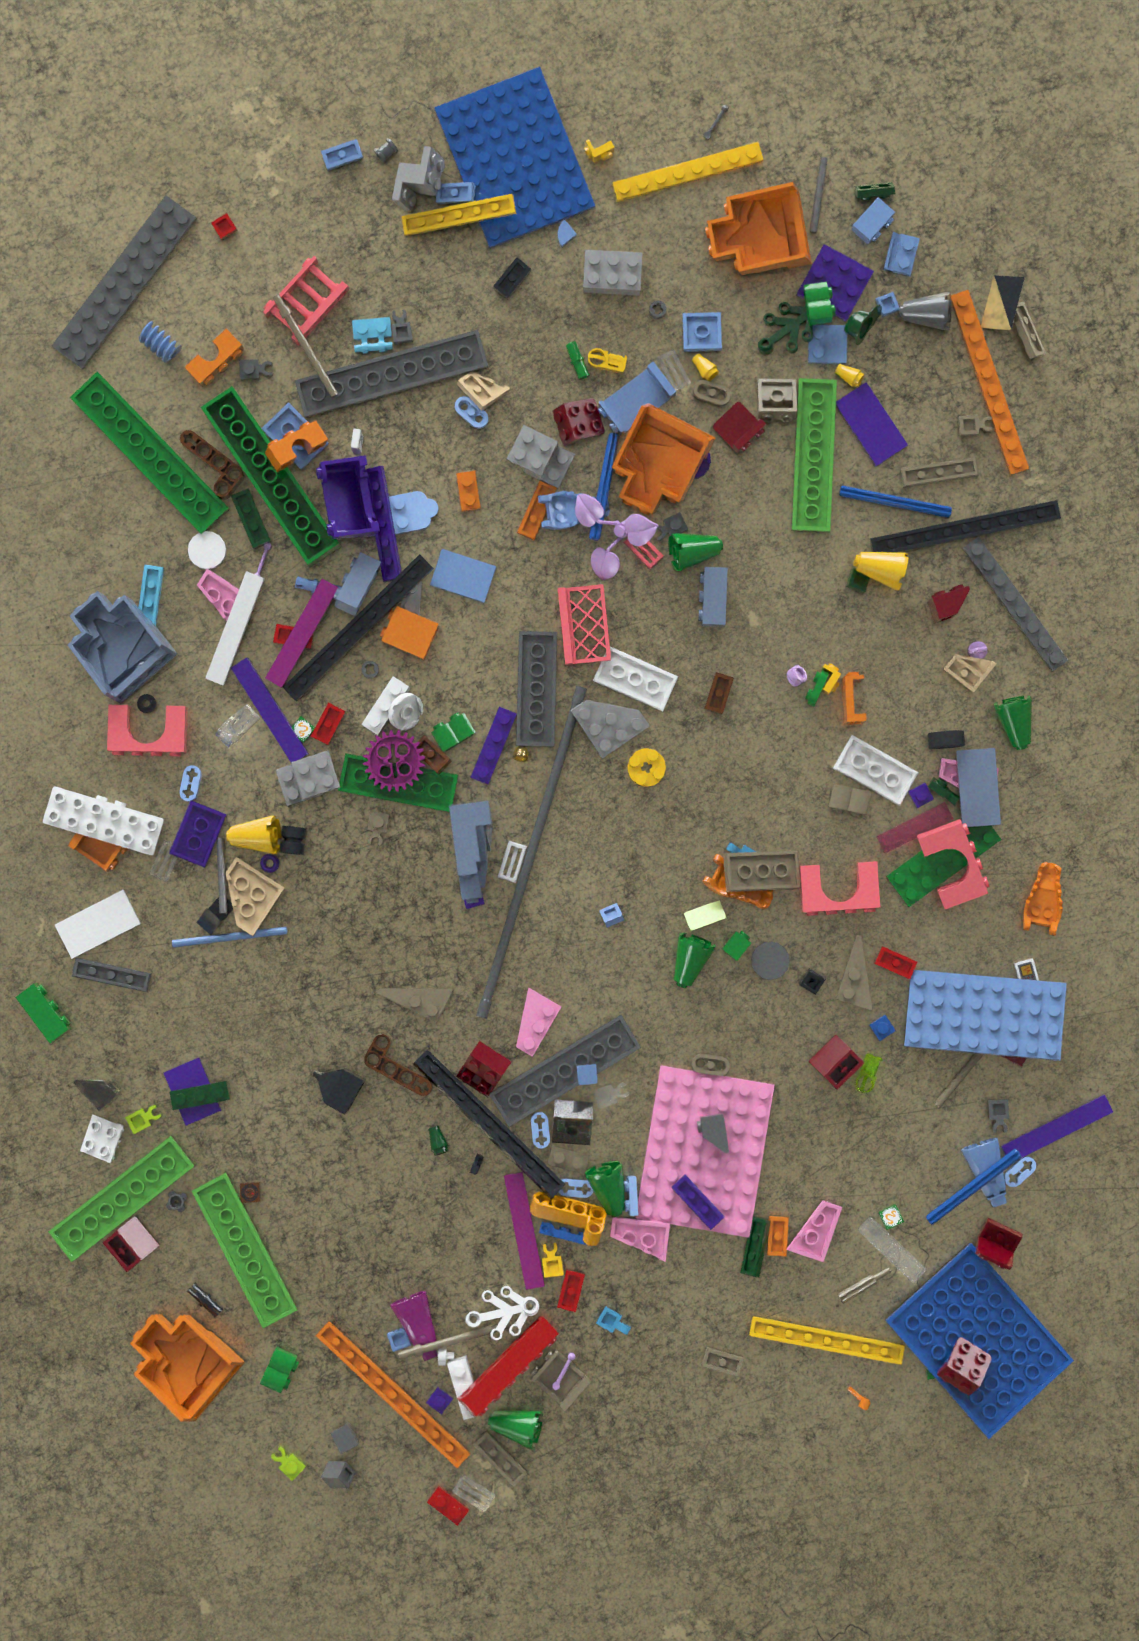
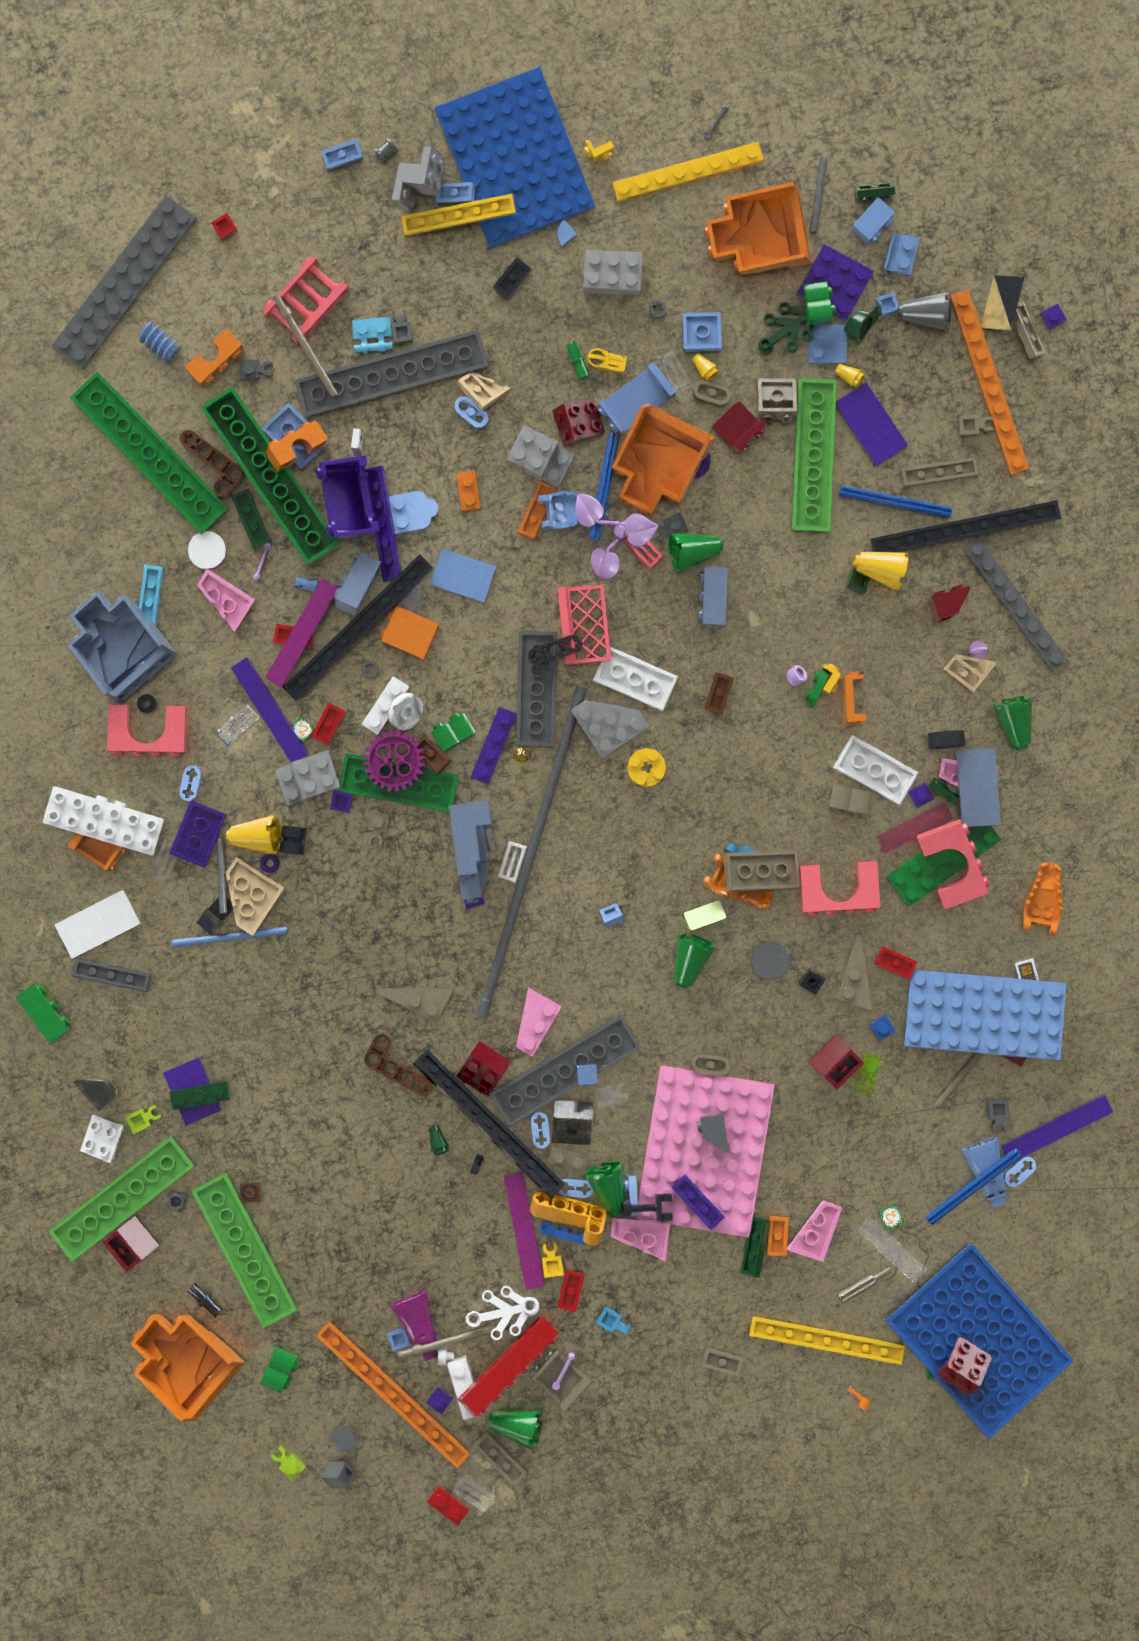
(235, 628): white tile -> none
(339, 1088): black piece -> none
(341, 801): none -> dark purple plate
(540, 649): none -> black beam
(627, 1208): none -> black bar
(737, 945): green brick -> none
(997, 1243): dark red bracket -> none
(1053, 316): none -> dark purple plate

